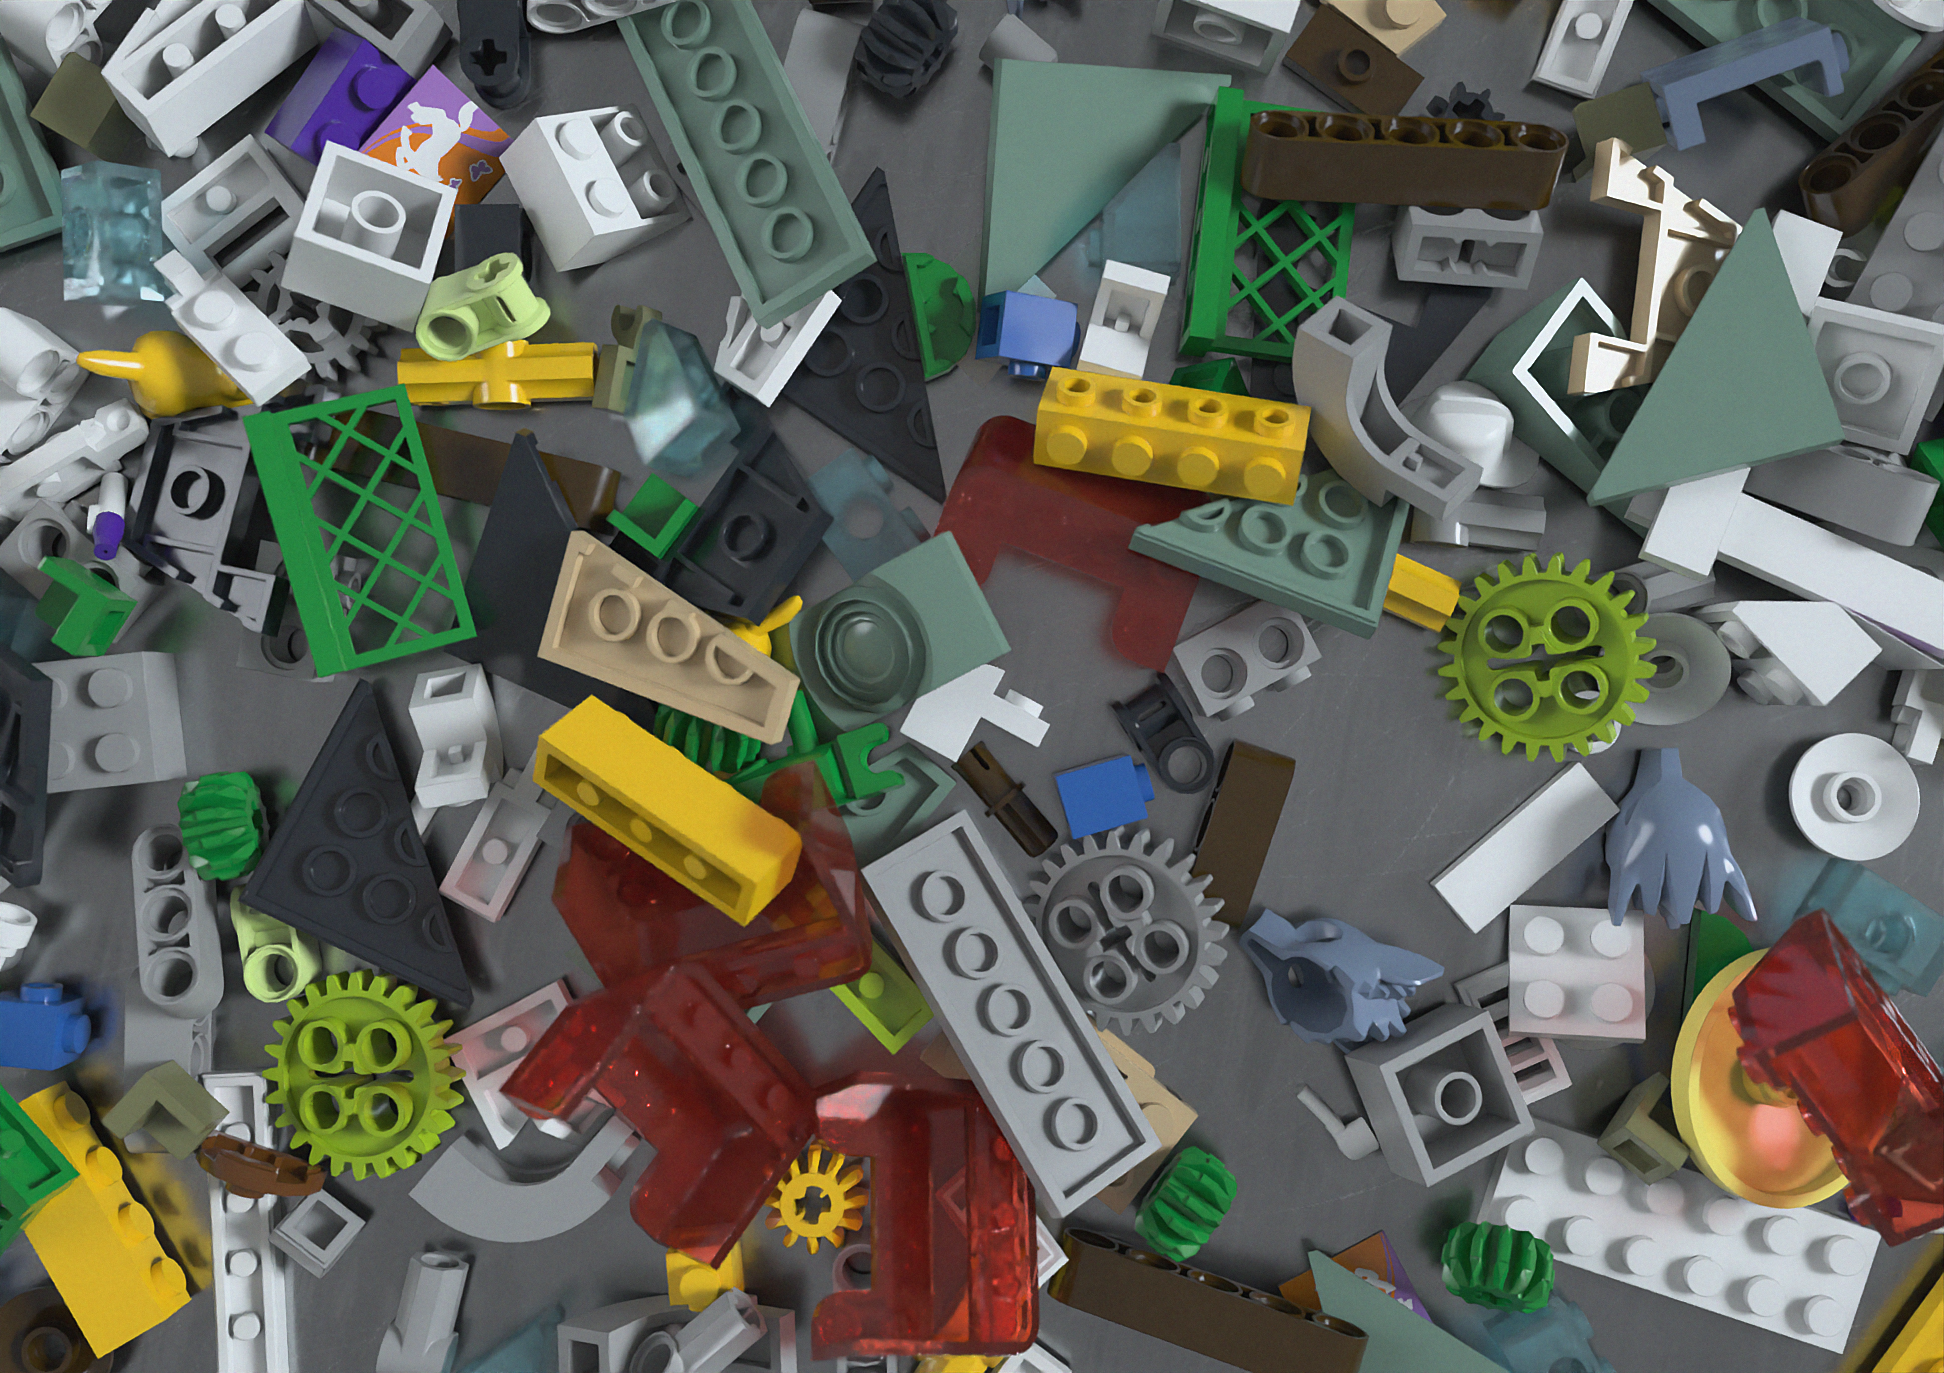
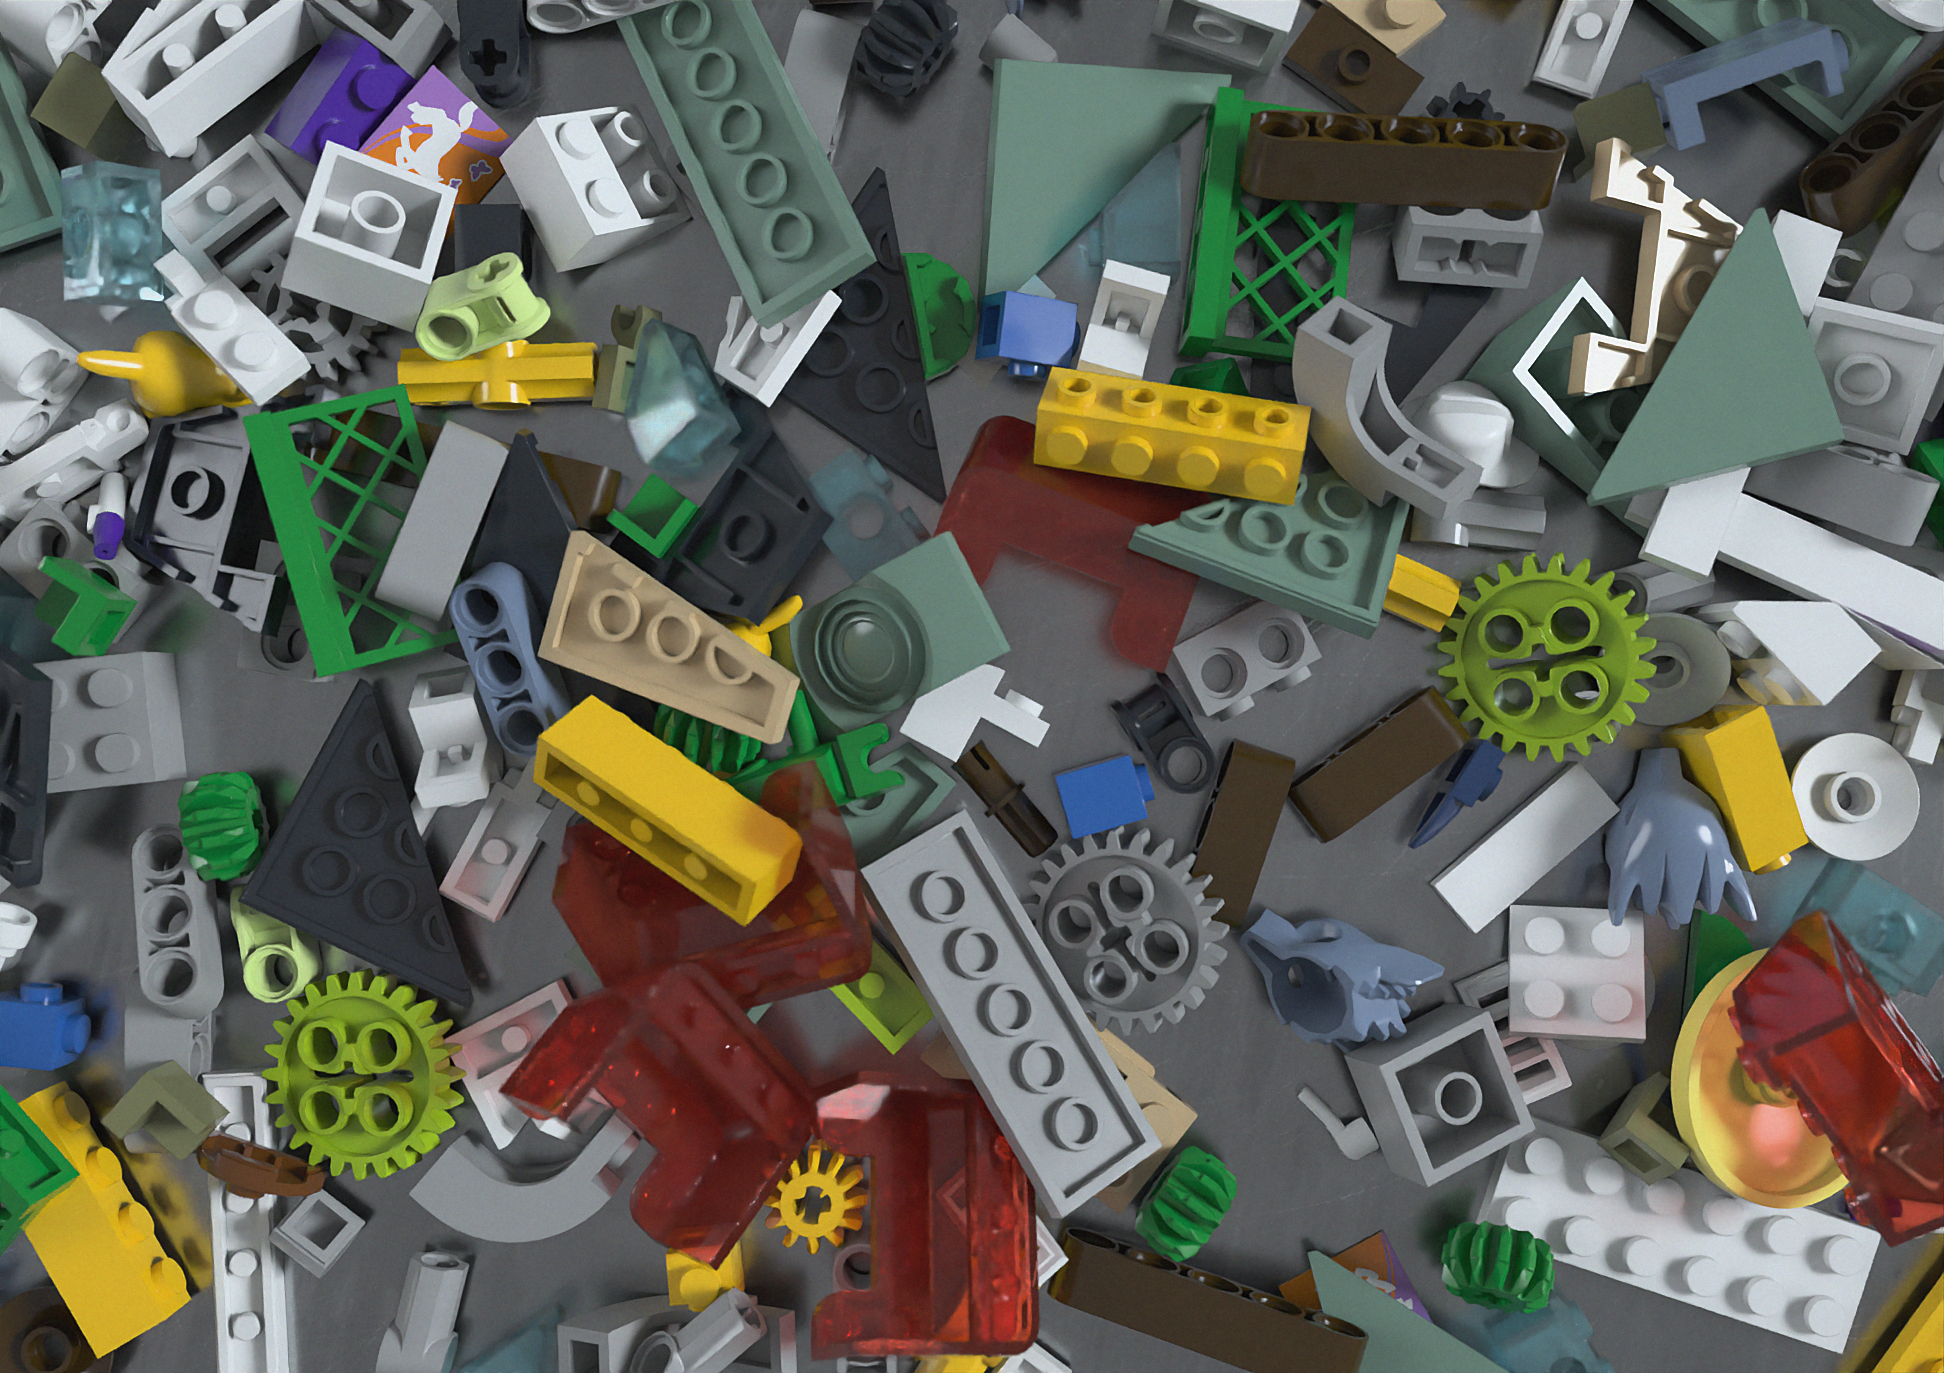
(442, 521): none -> light grey beam
(516, 629): none -> sand blue beam
(1377, 764): none -> dark brown beam
(1468, 779): none -> dark blue plate
(1740, 767): none -> yellow slope

